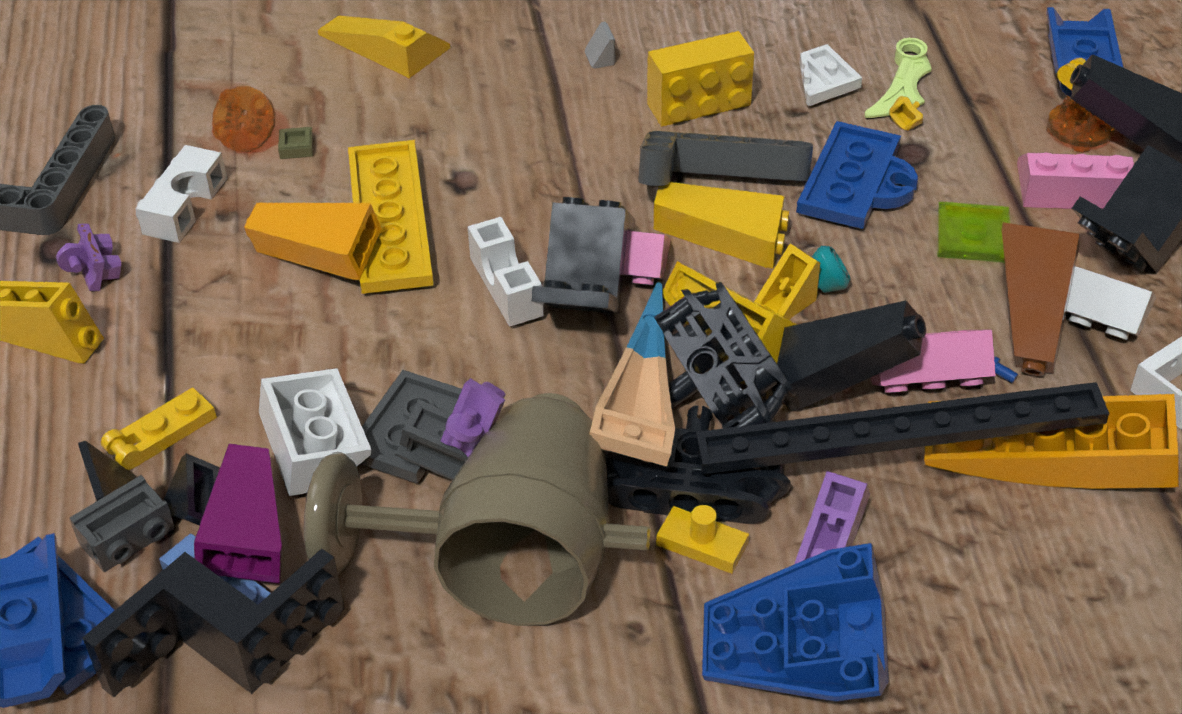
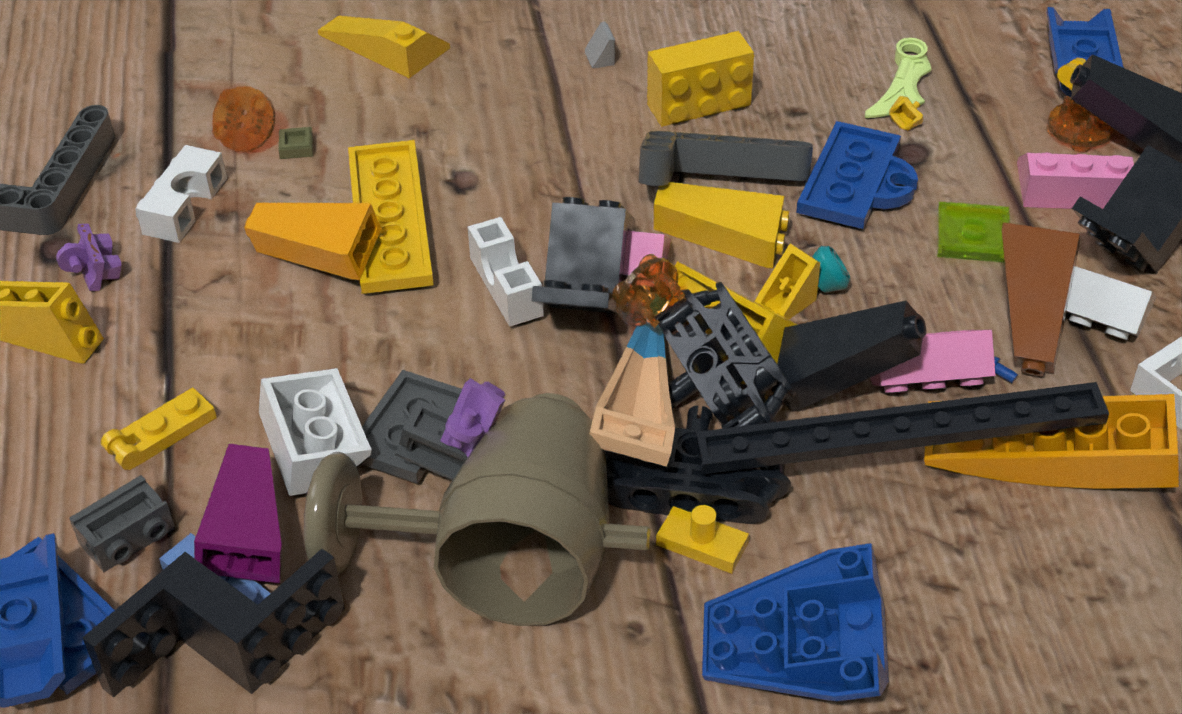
(102, 471): black slope -> none
(191, 488): black slope -> none
(647, 291): none -> clear orange plate
(826, 75): white wing -> none
(834, 516): medium lavender slope -> none

